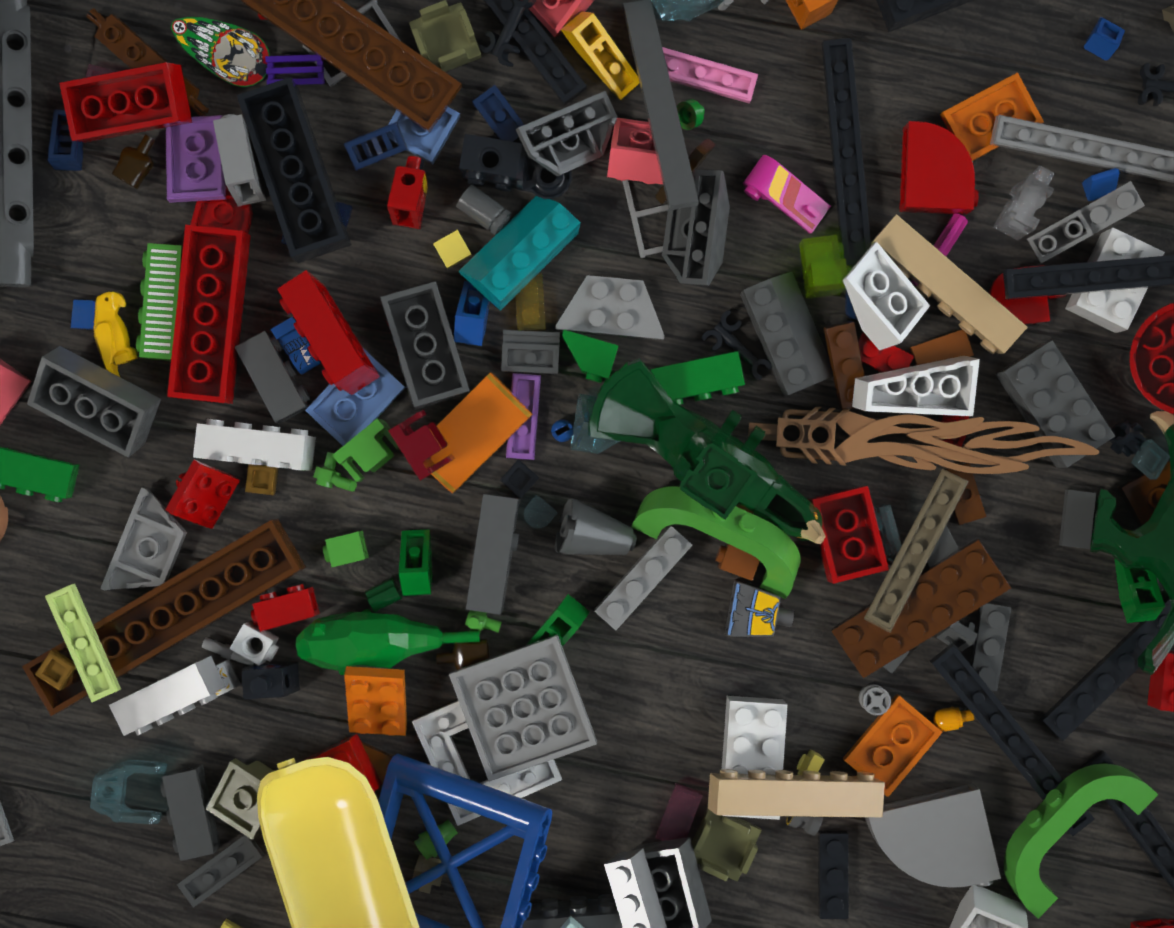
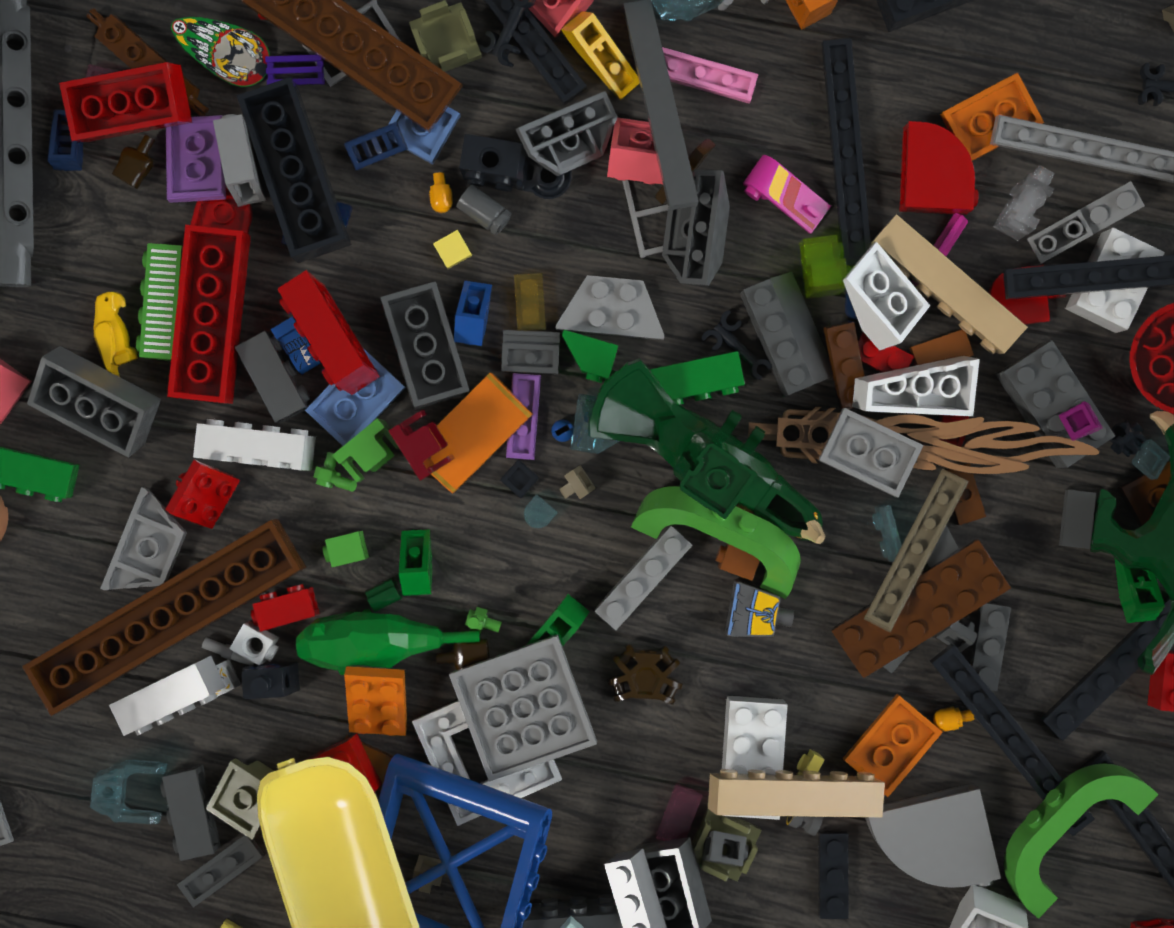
(56, 669): pearl gold tile -> none
(83, 314): blue slope -> none
(83, 642): yellowish green tile -> none
(261, 479): pearl gold tile -> none
(408, 194): red torso -> none
(425, 844): bright green cone -> none
(440, 194): none -> light orange cylinder
(493, 553): dark grey brick -> none
(498, 114): dark blue plate -> none
(520, 250): teal slope -> none
(577, 483): none -> dark tan tile
(591, 532): dark grey cone -> none
(645, 677): none -> dark brown piece
(690, 114): green tile -> none
(736, 846): none -> dark grey brick
(852, 535): red brick -> none
(870, 452): none -> light grey plate
(878, 704): light grey wheel -> none
(1080, 421): none -> magenta slope
(1101, 184): blue slope -> none
(1104, 39): blue slope -> none

